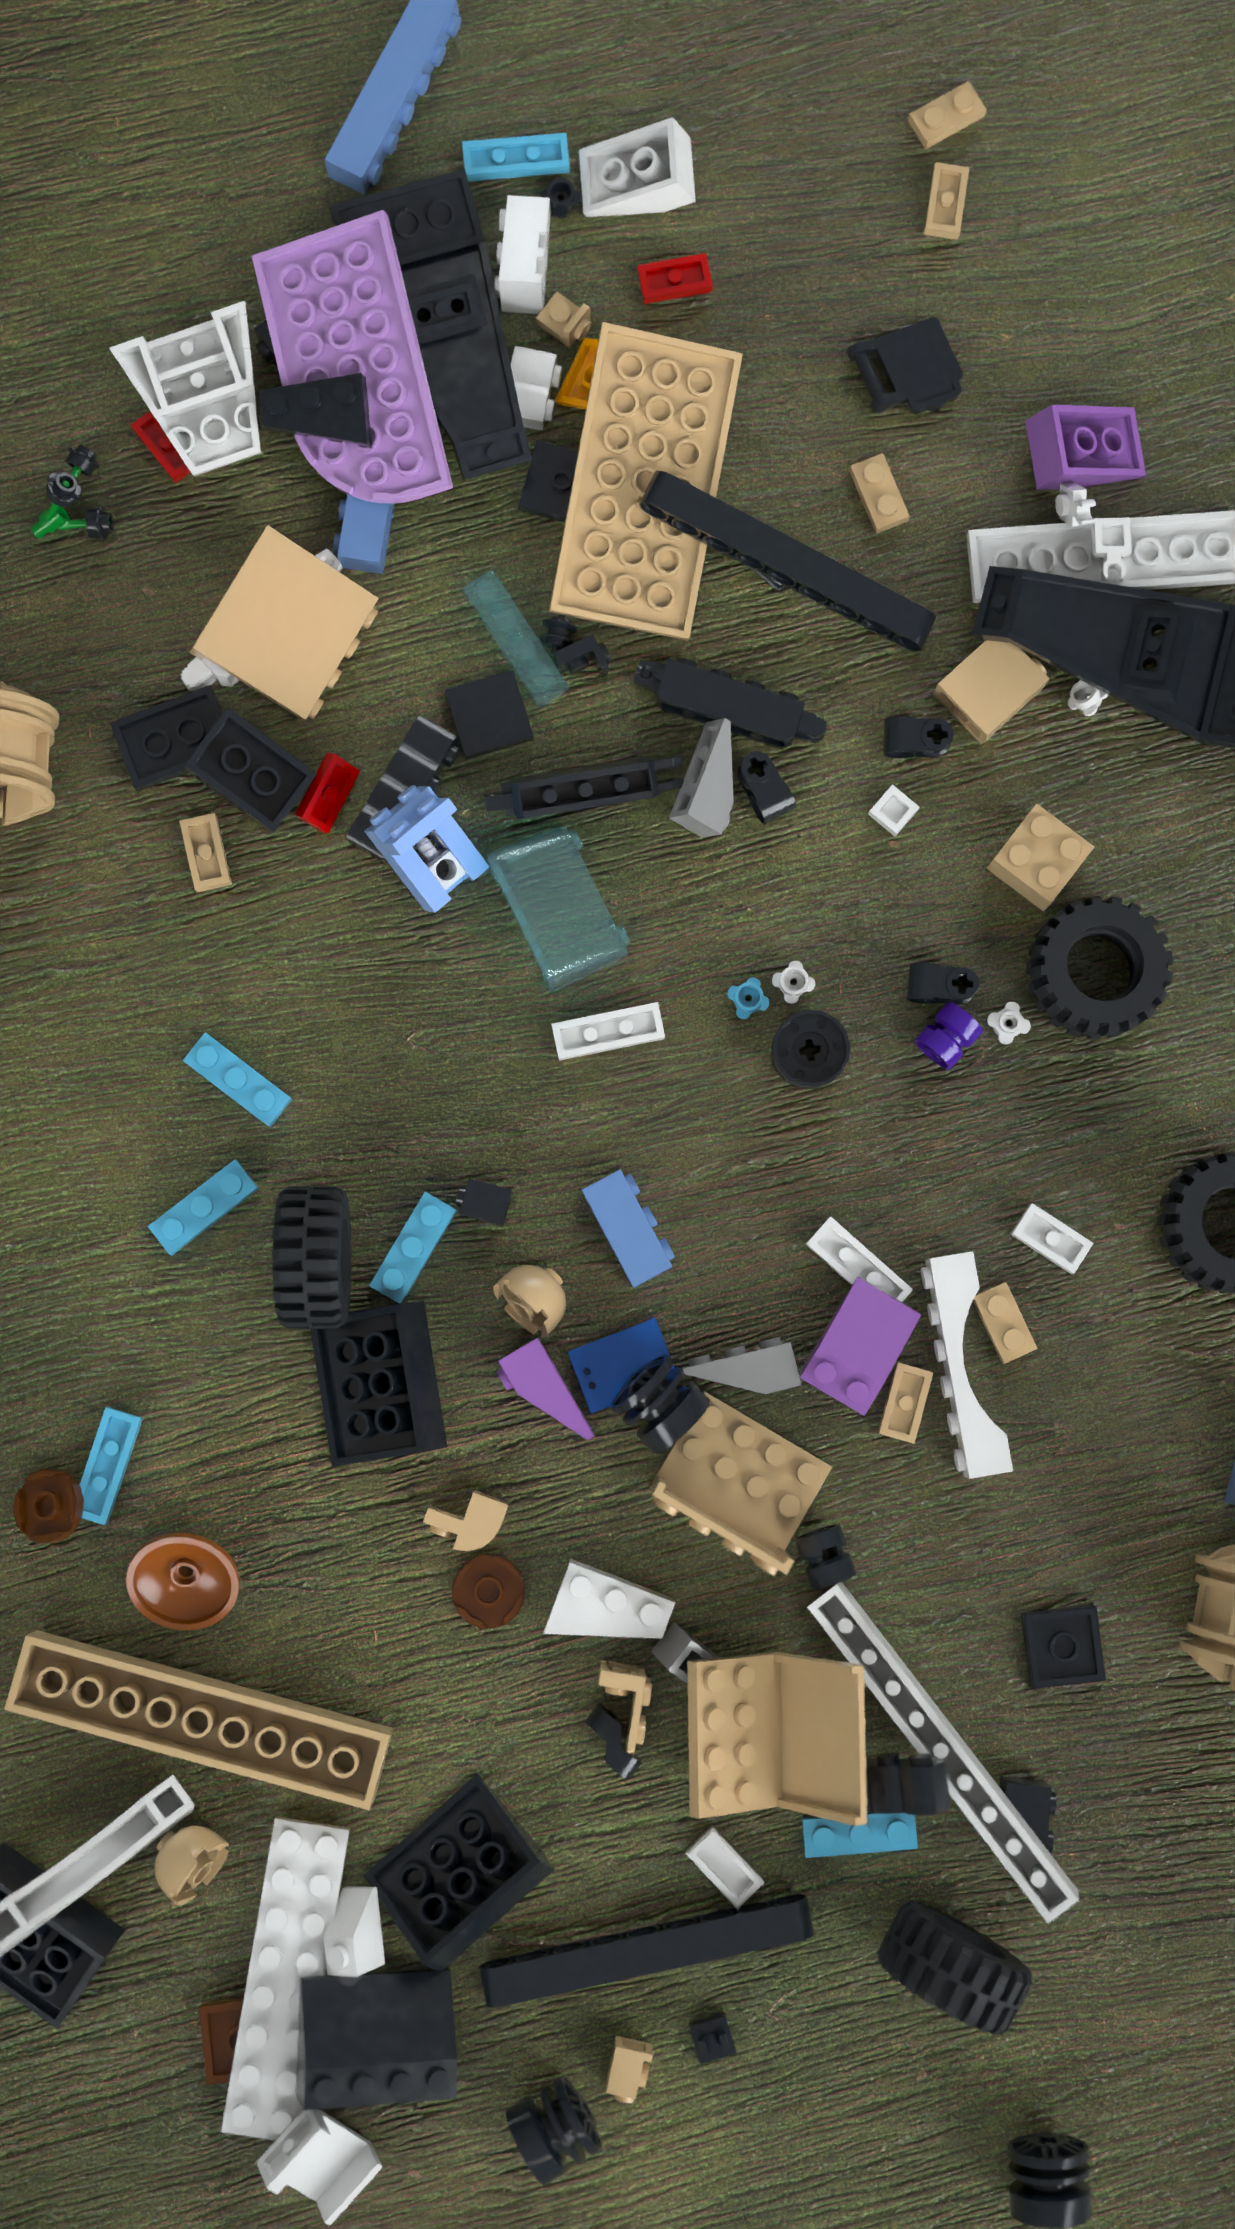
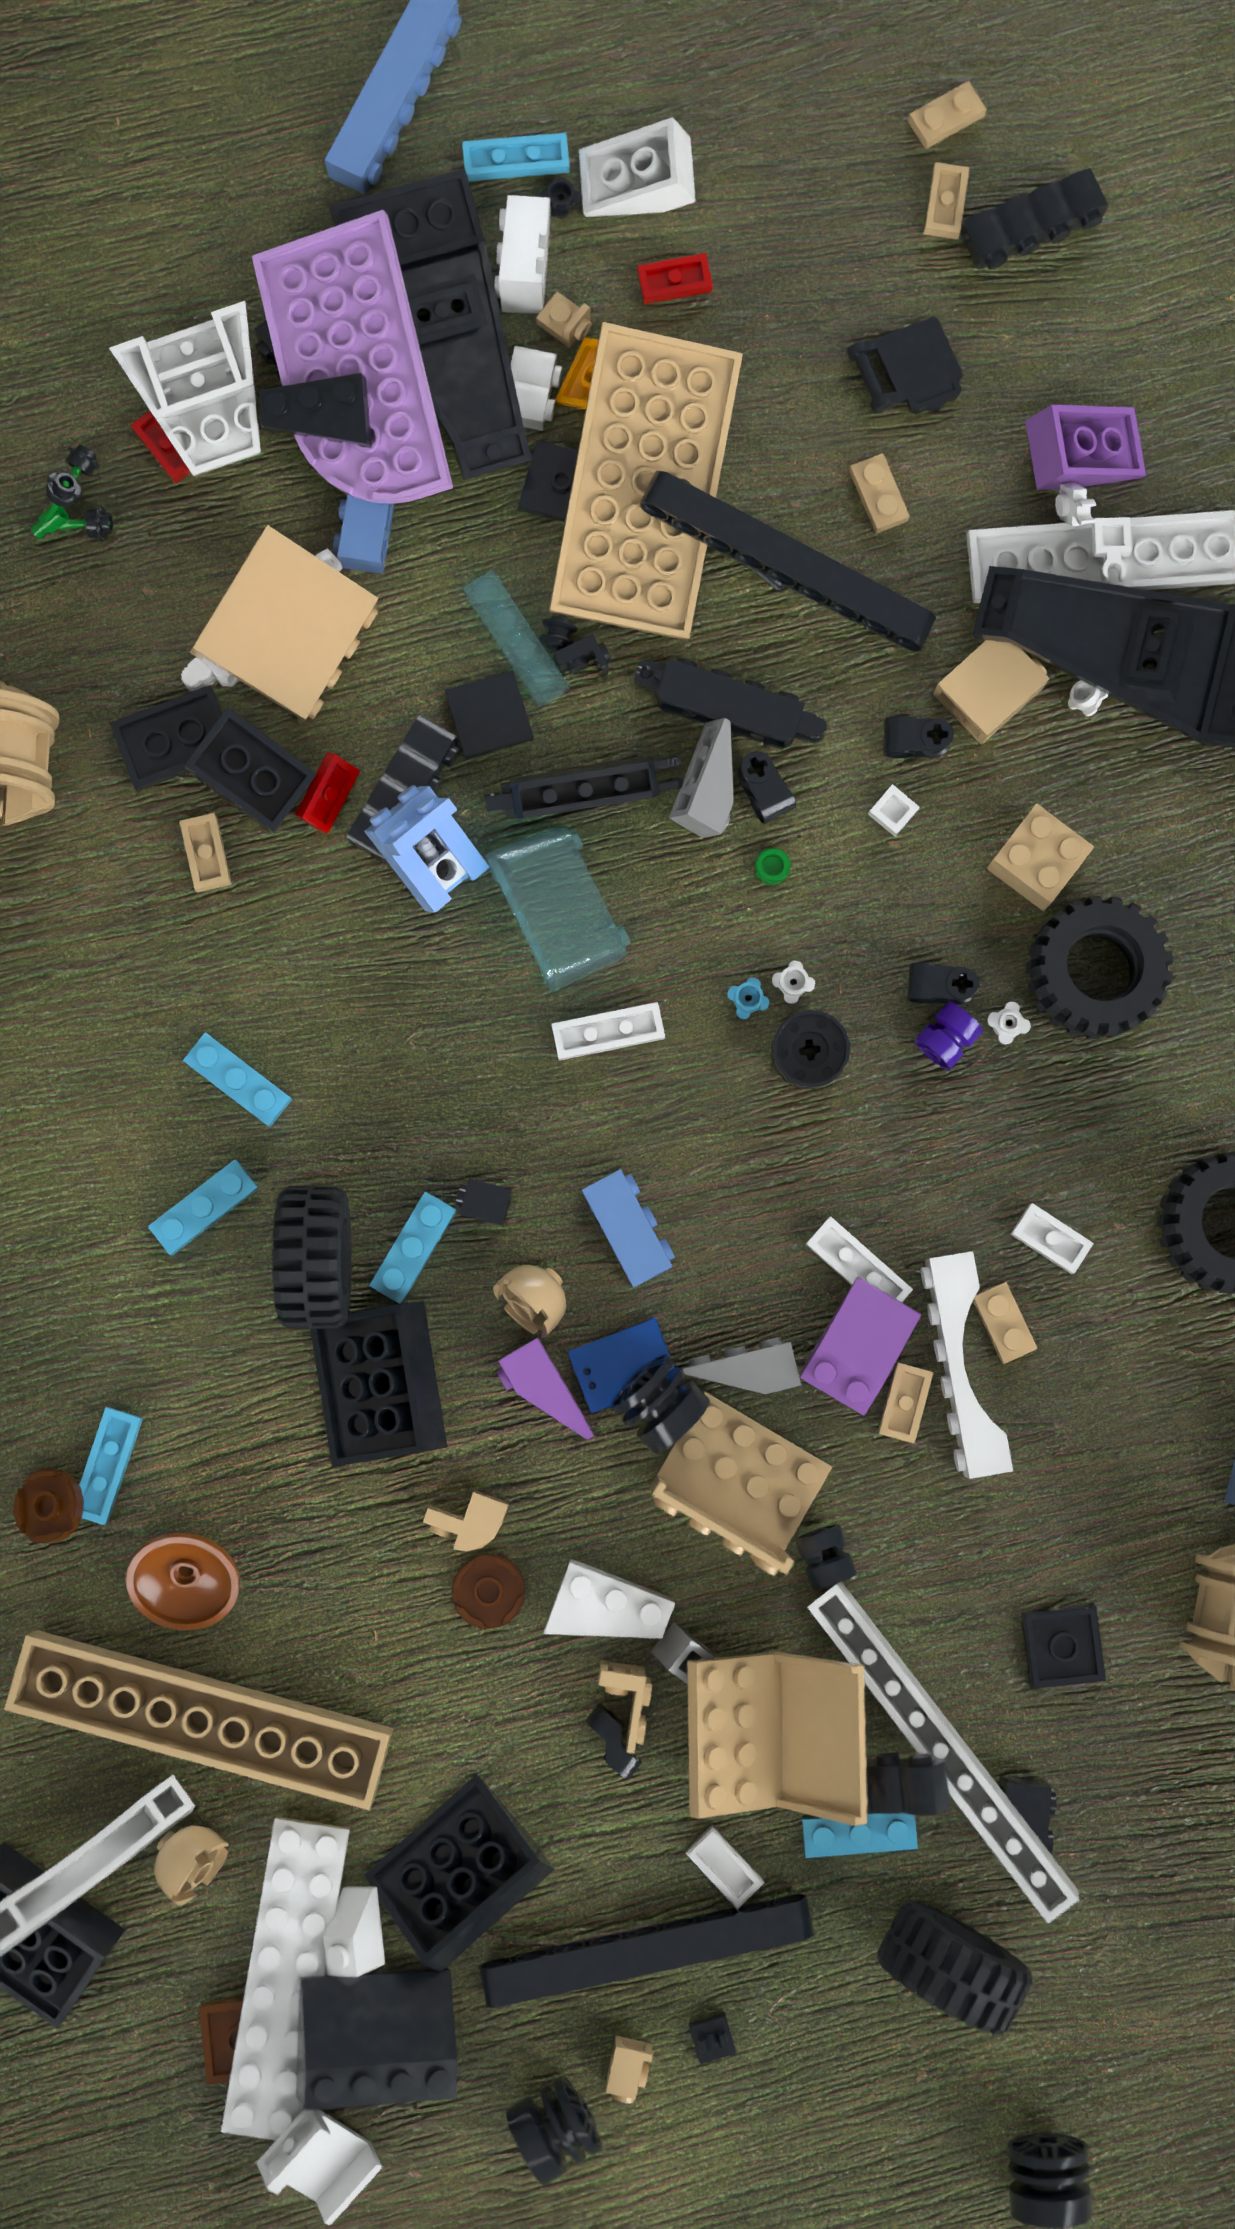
(772, 866): none -> green tile
(1034, 219): none -> black brick

